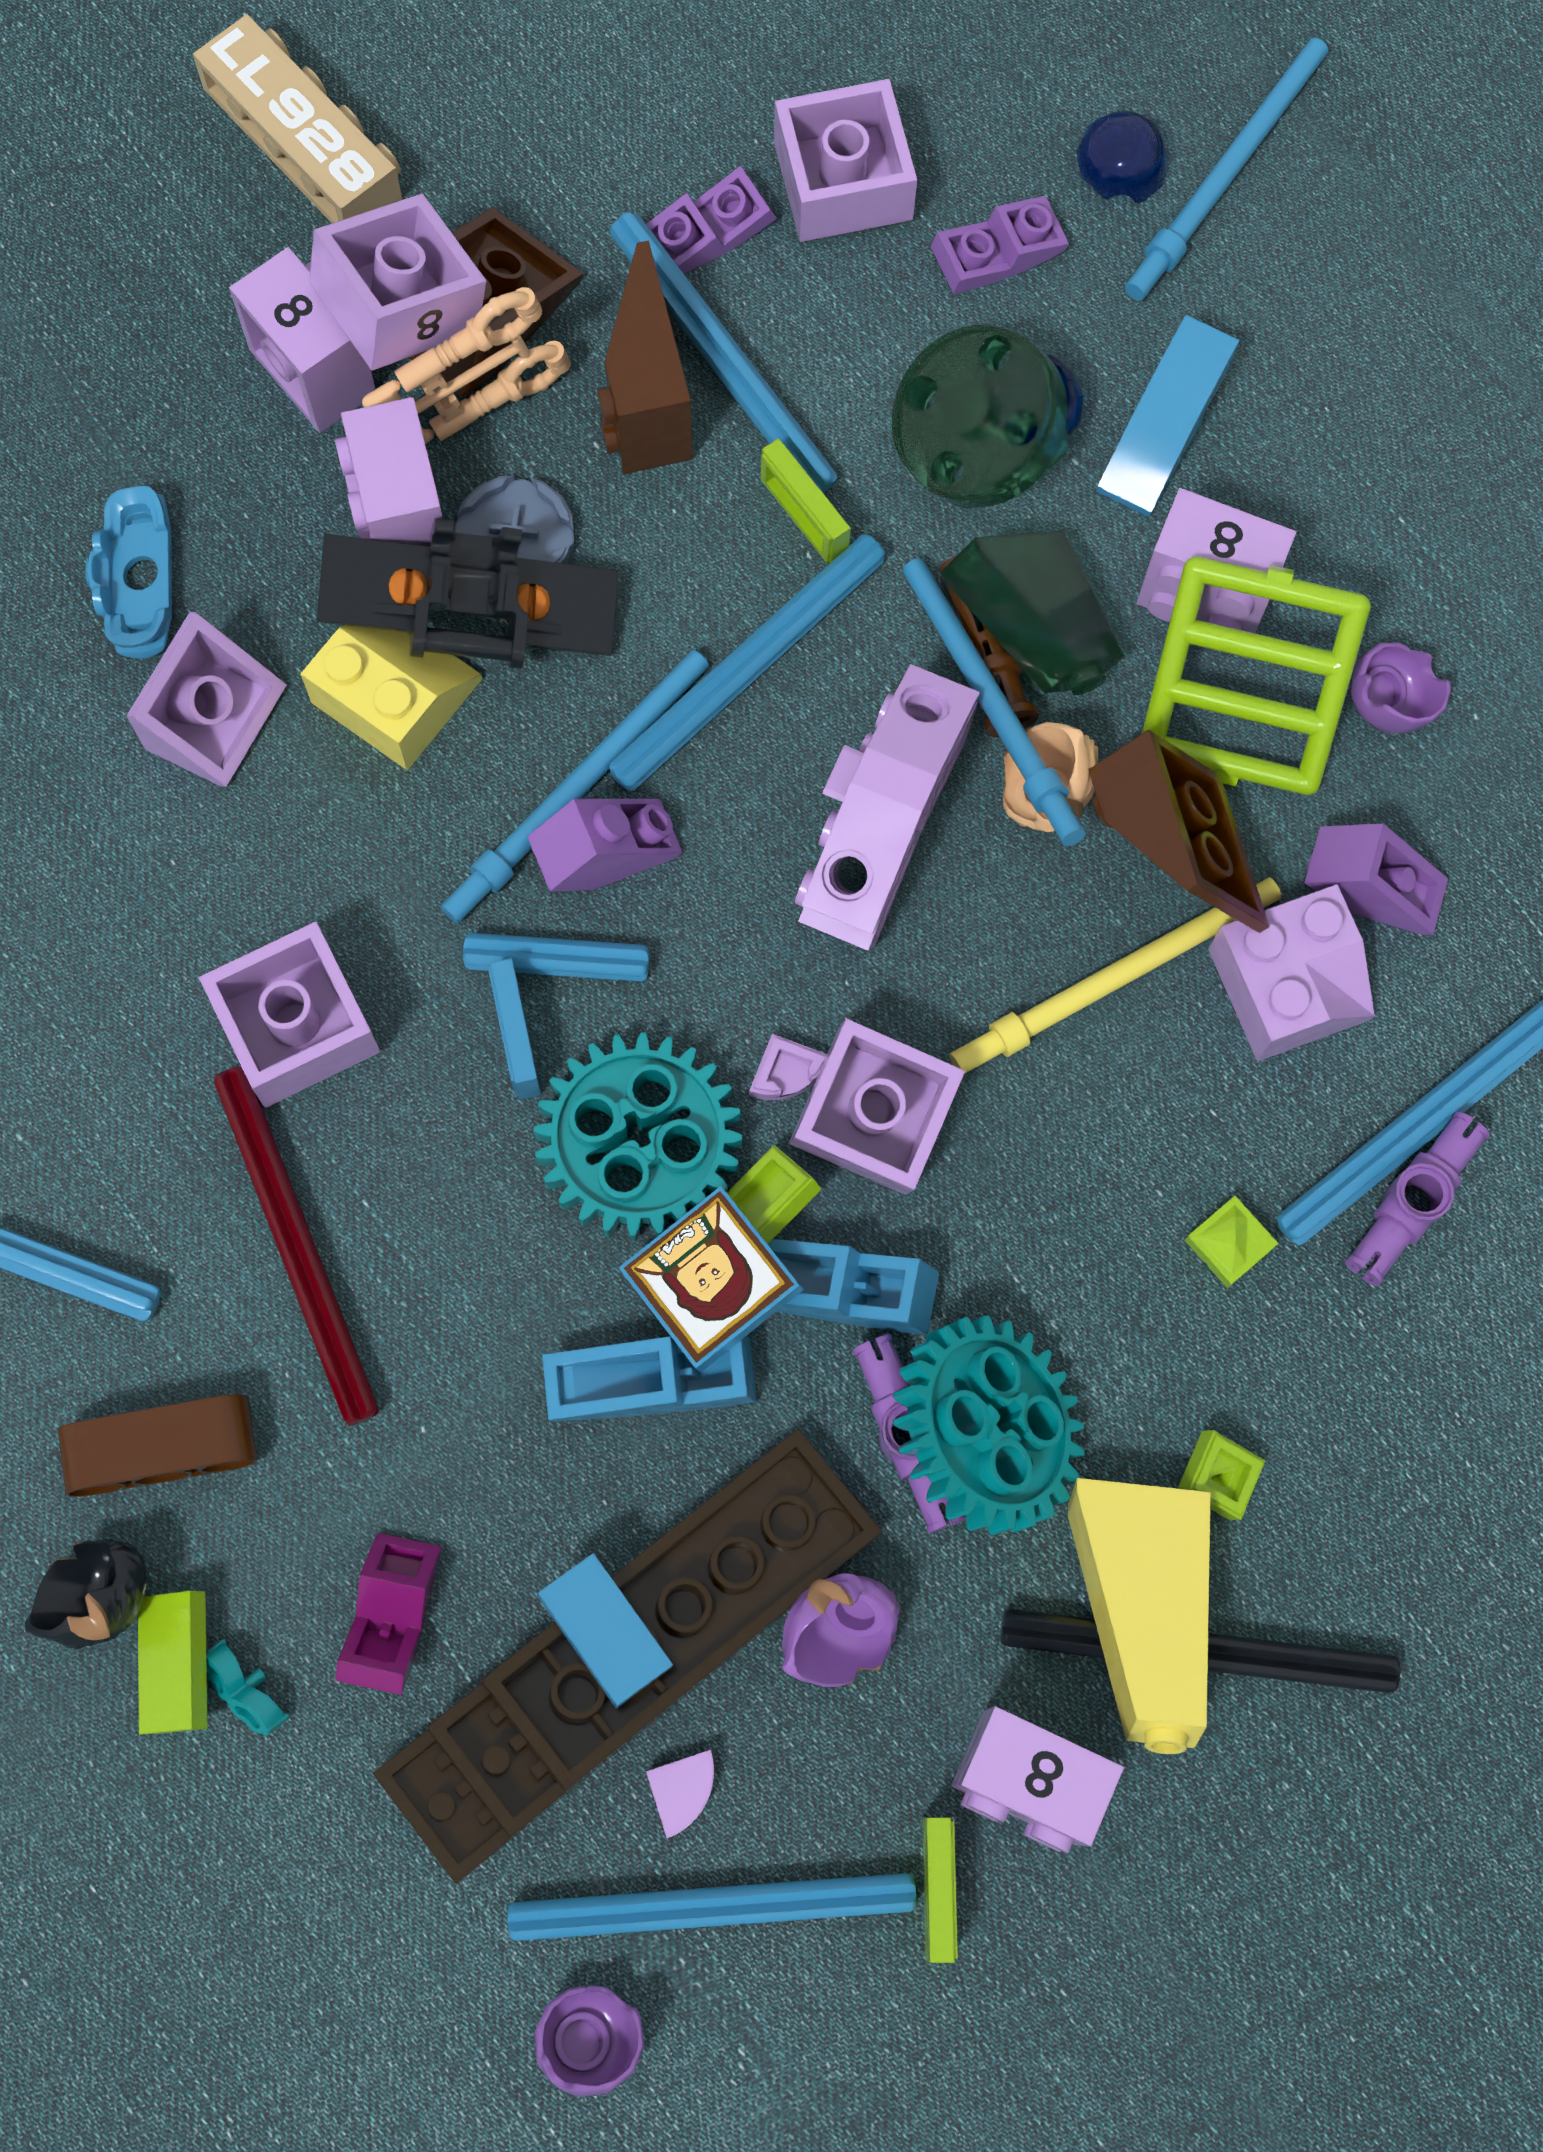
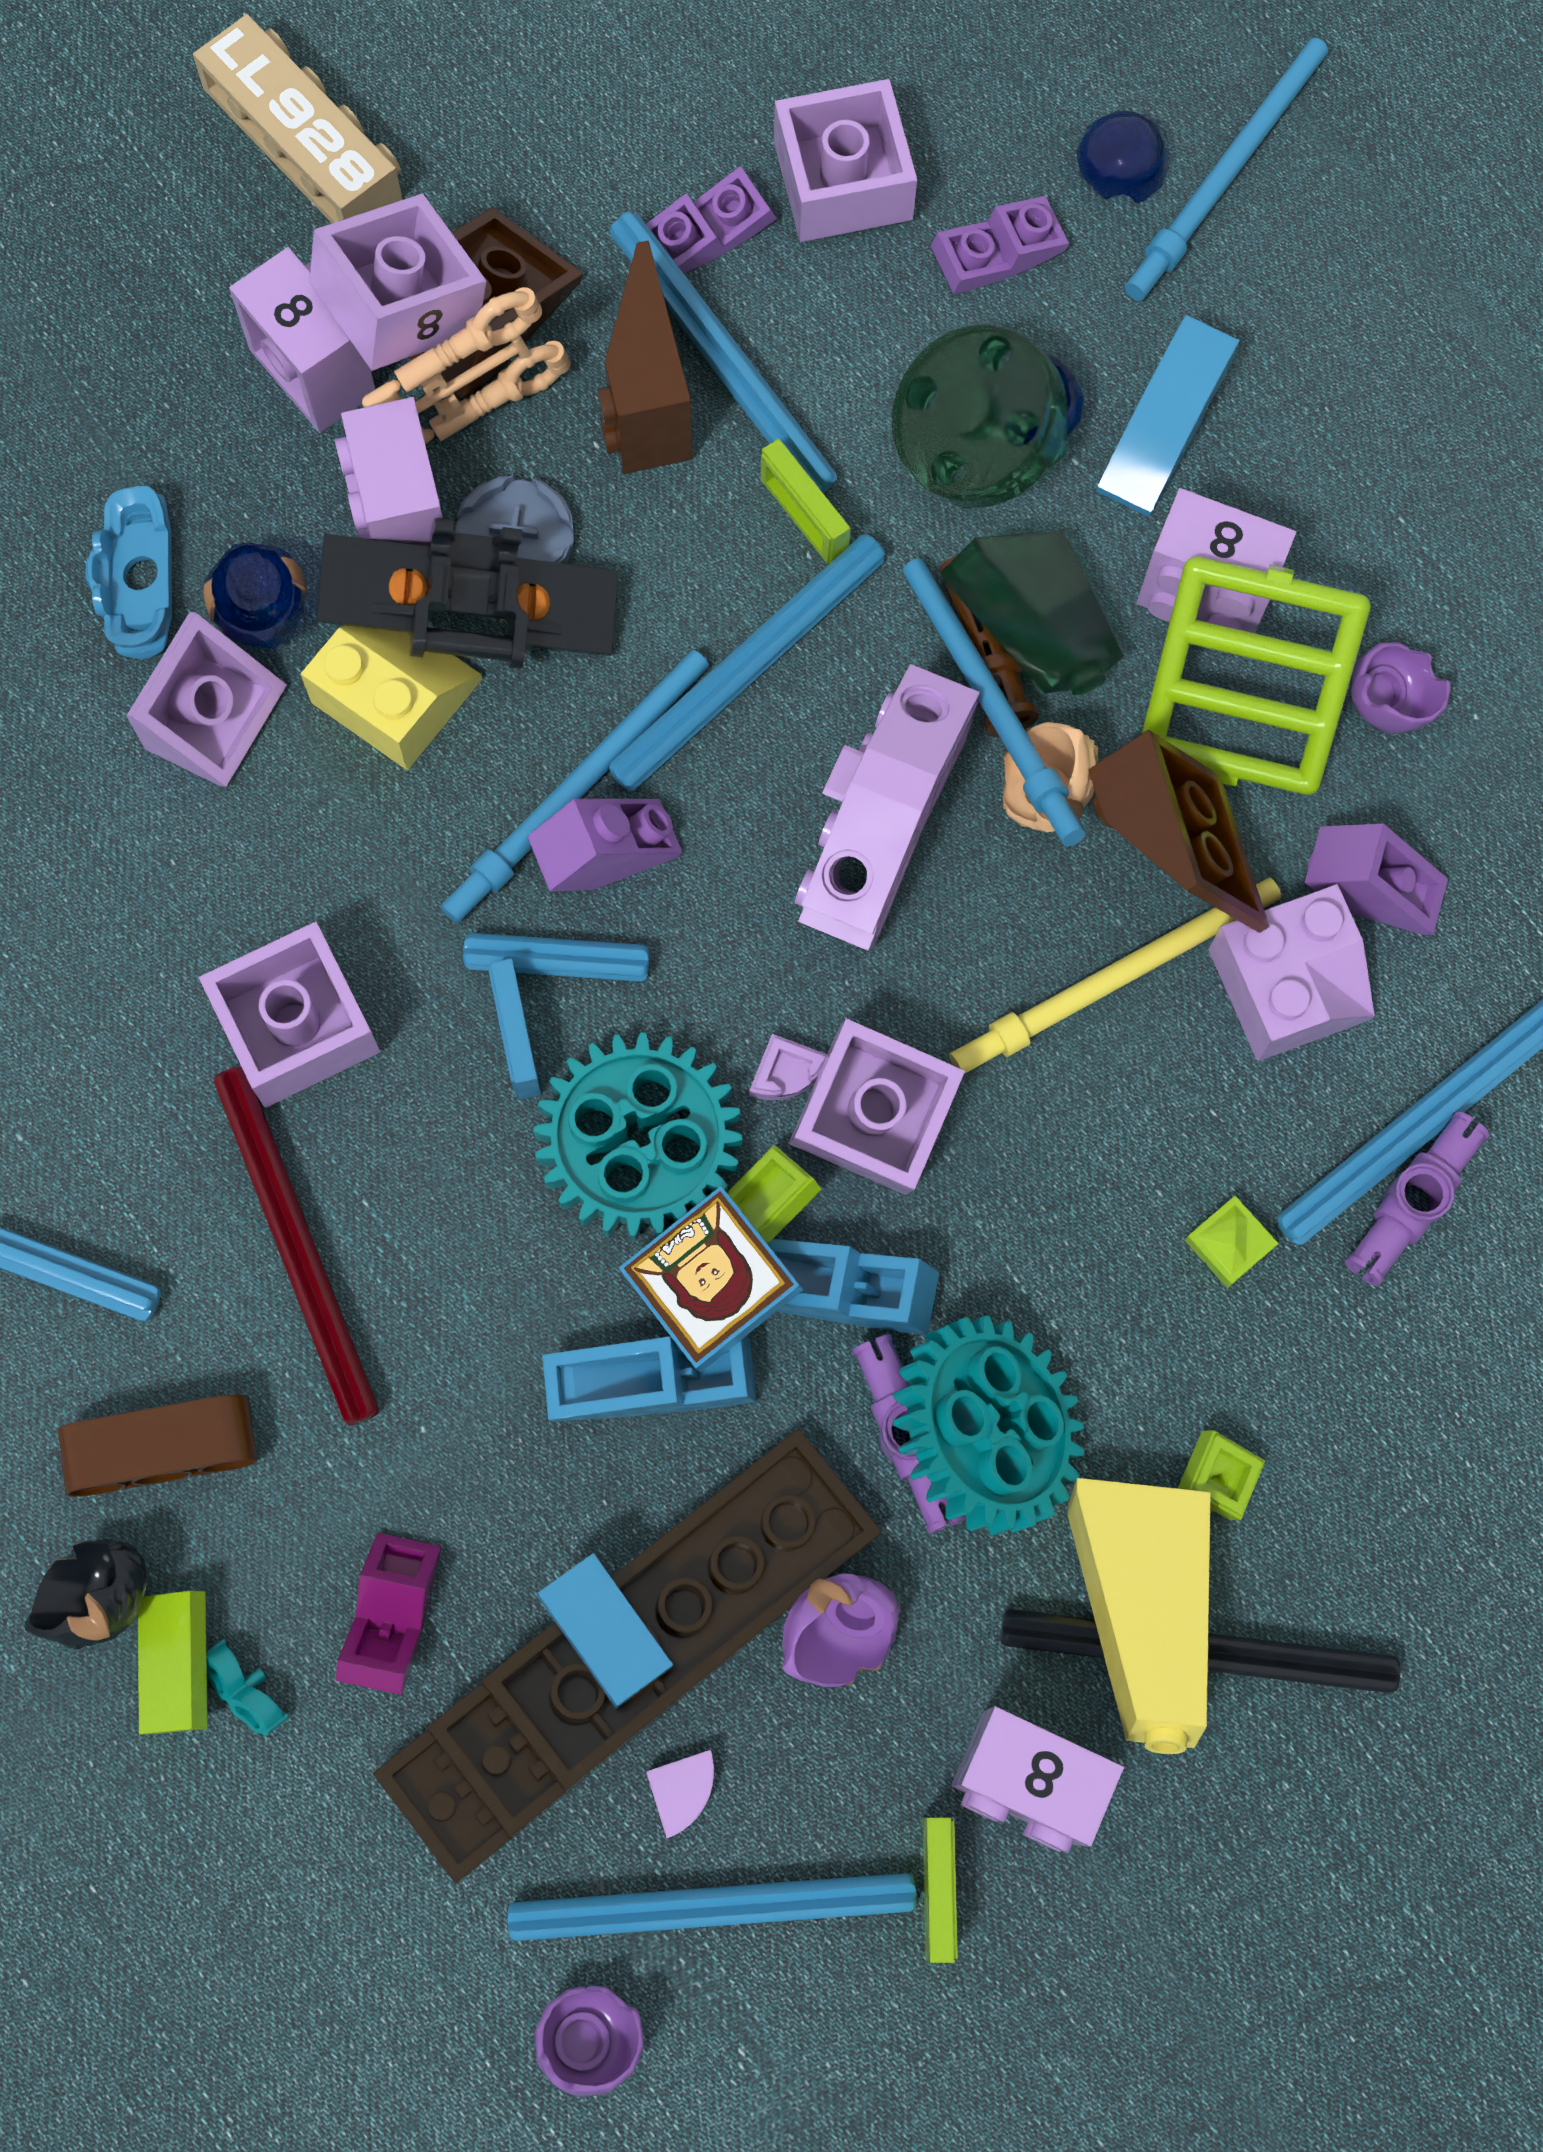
(255, 594): none -> clear blue hair

